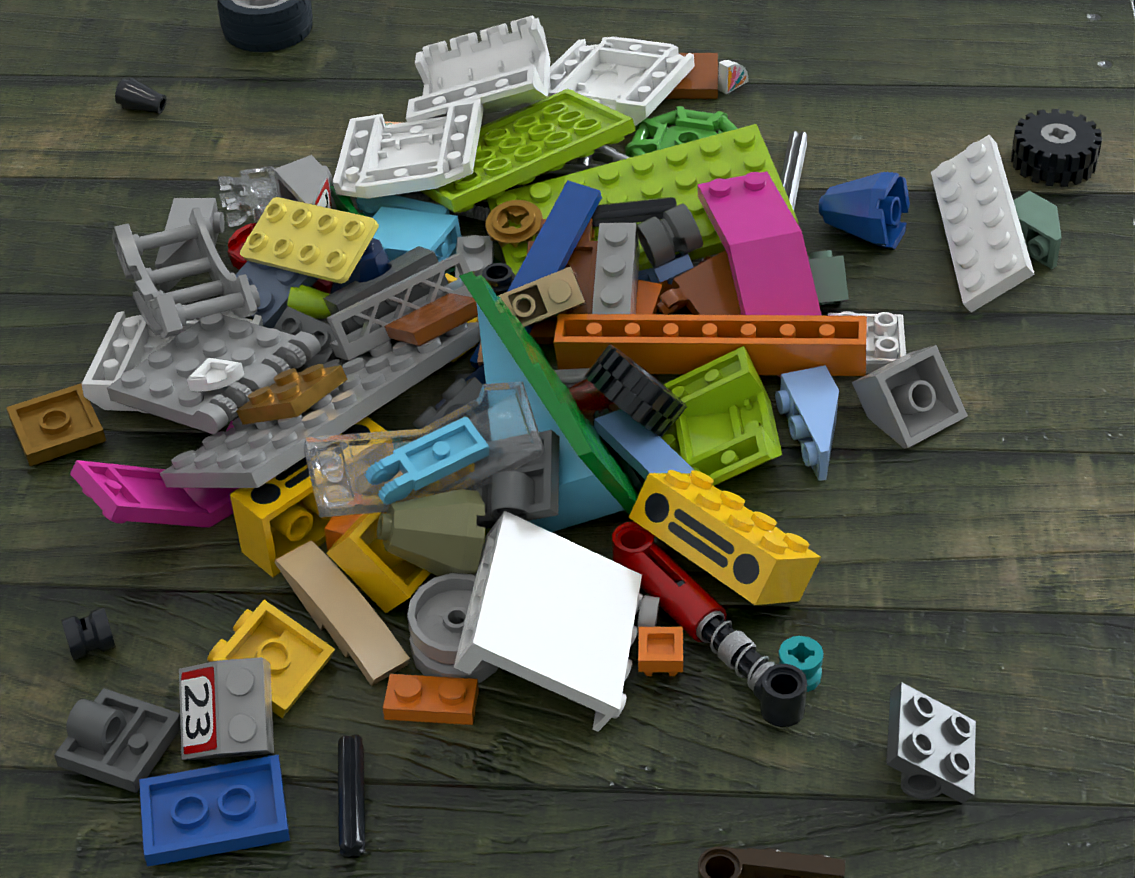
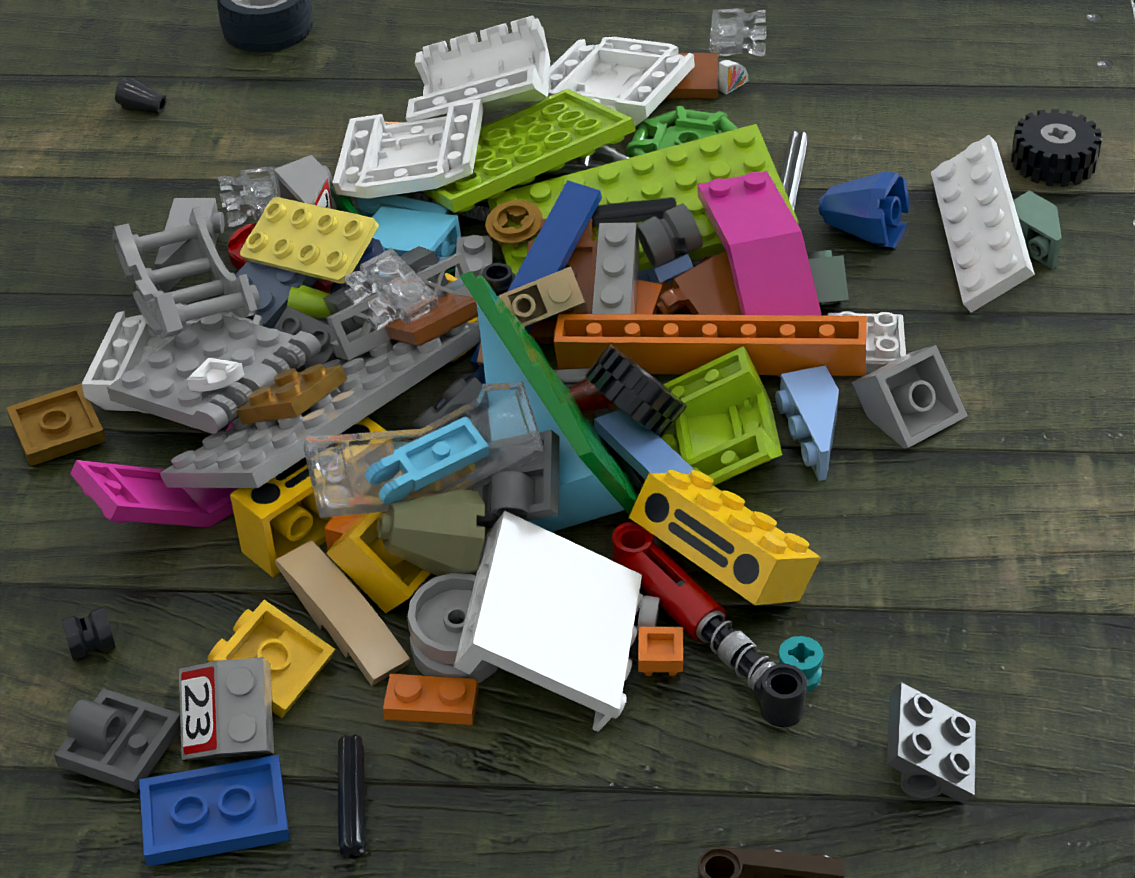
(399, 287): none -> clear plate
(737, 30): none -> clear plate

